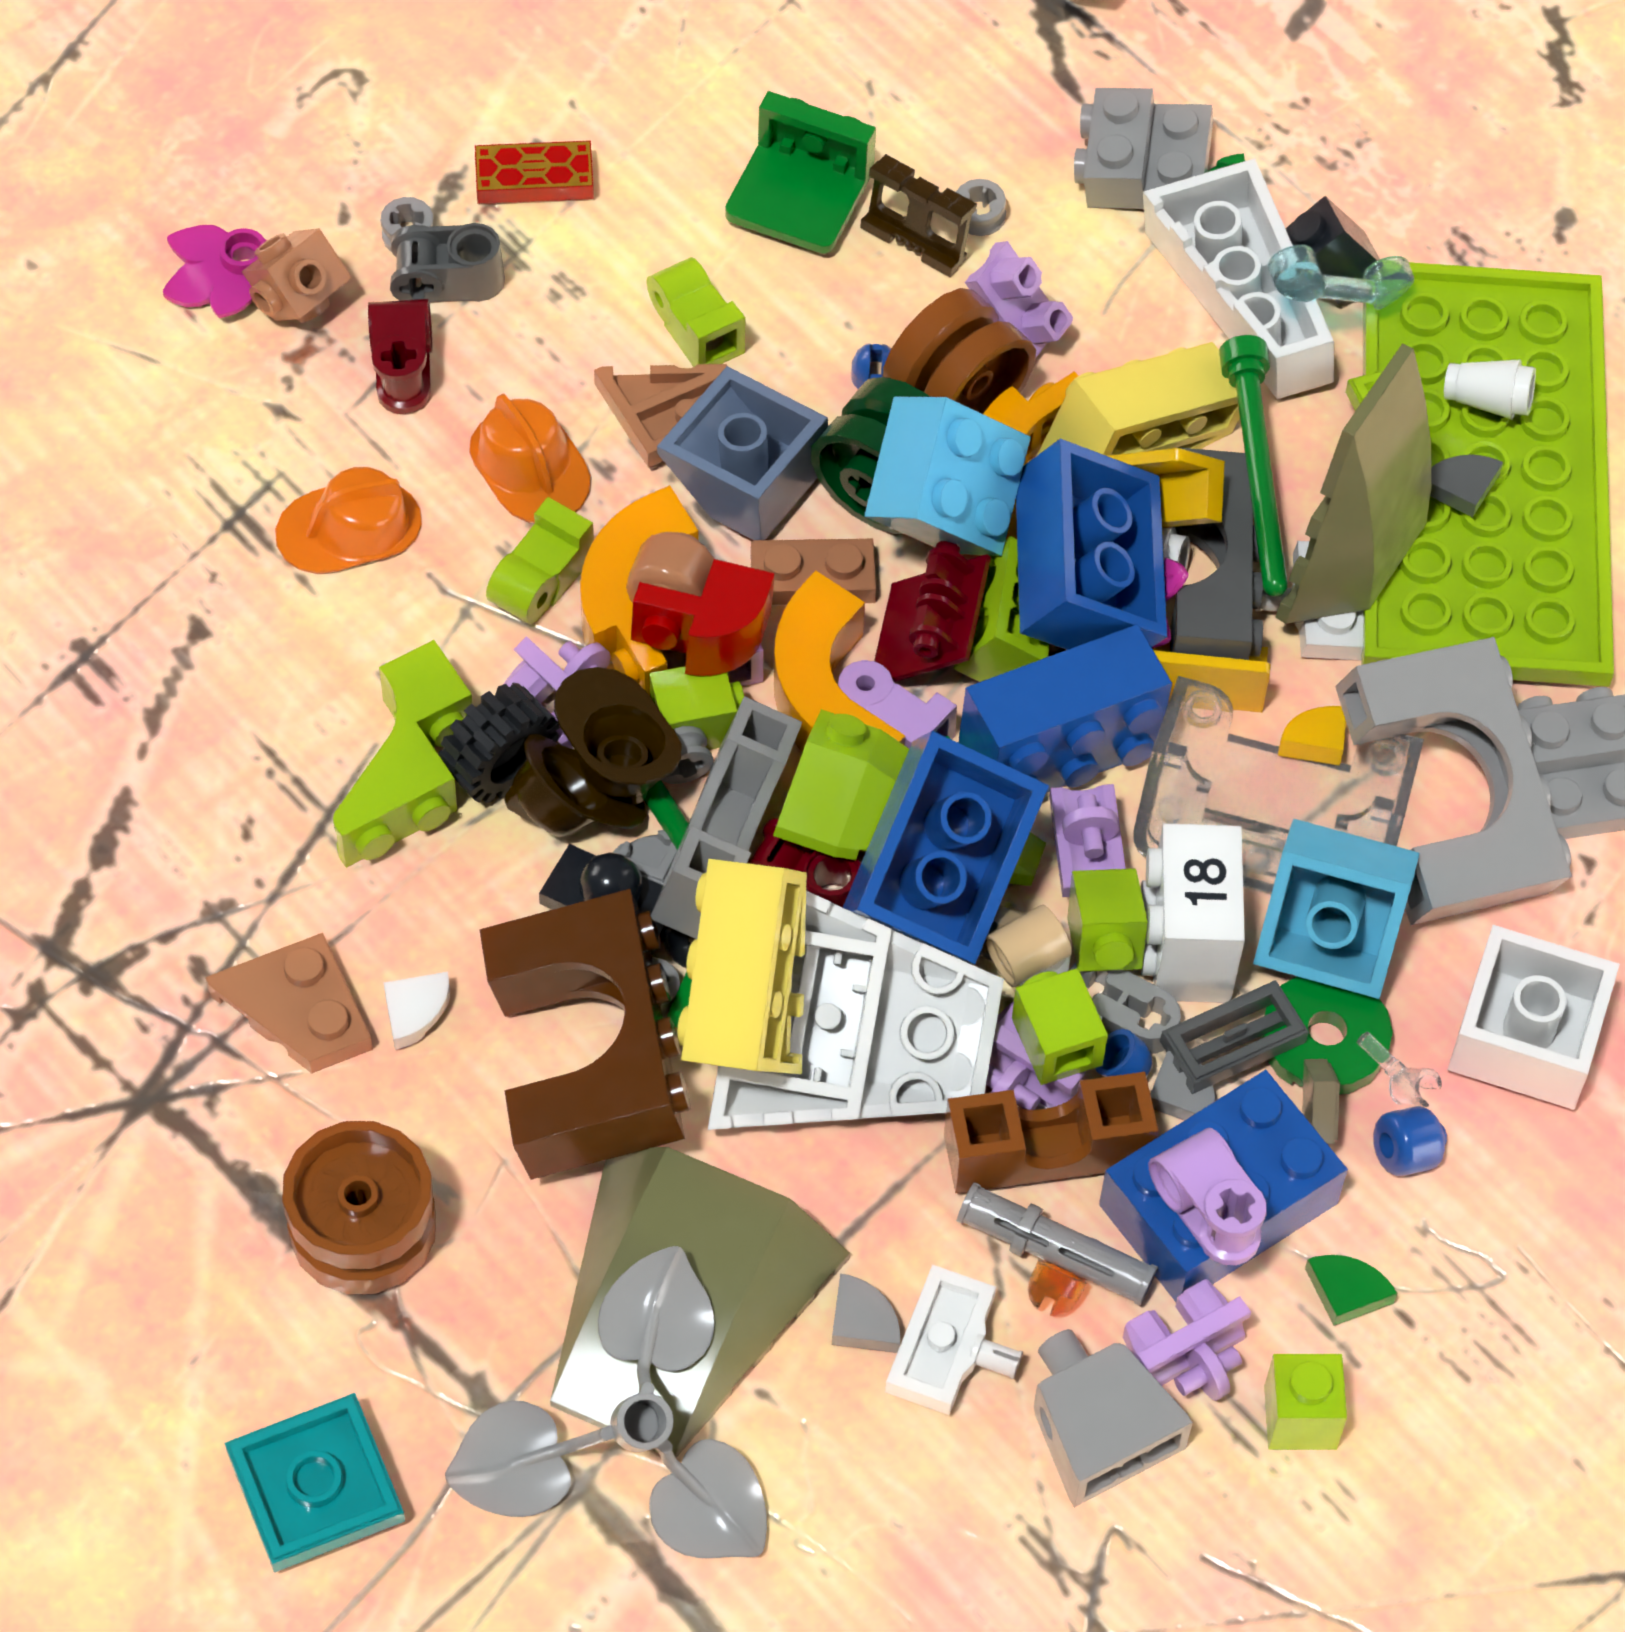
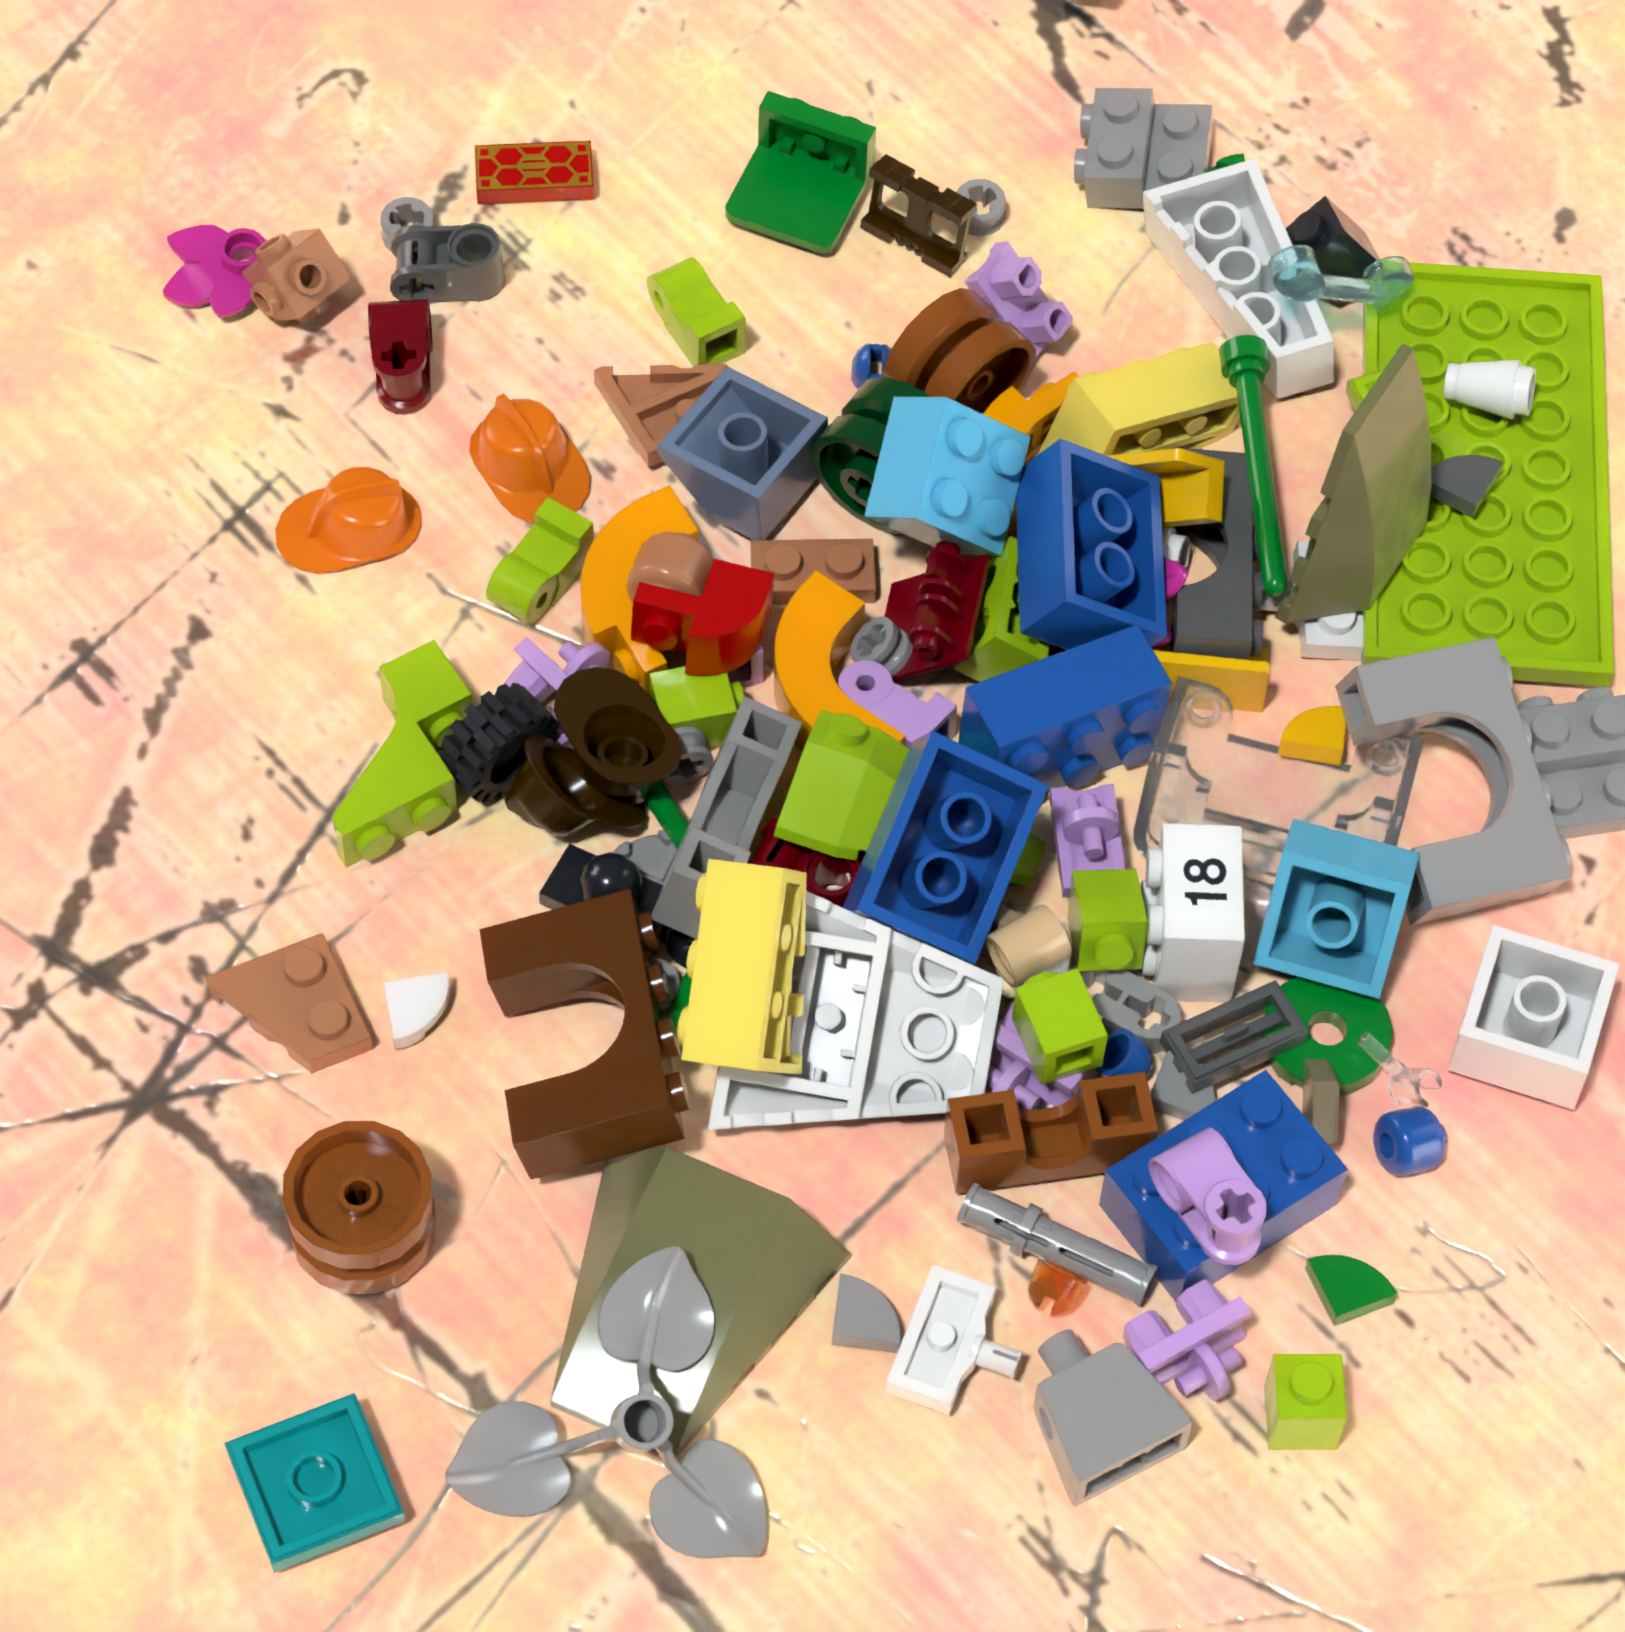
(883, 643): none -> light grey bush
(1256, 903): none -> clear hand

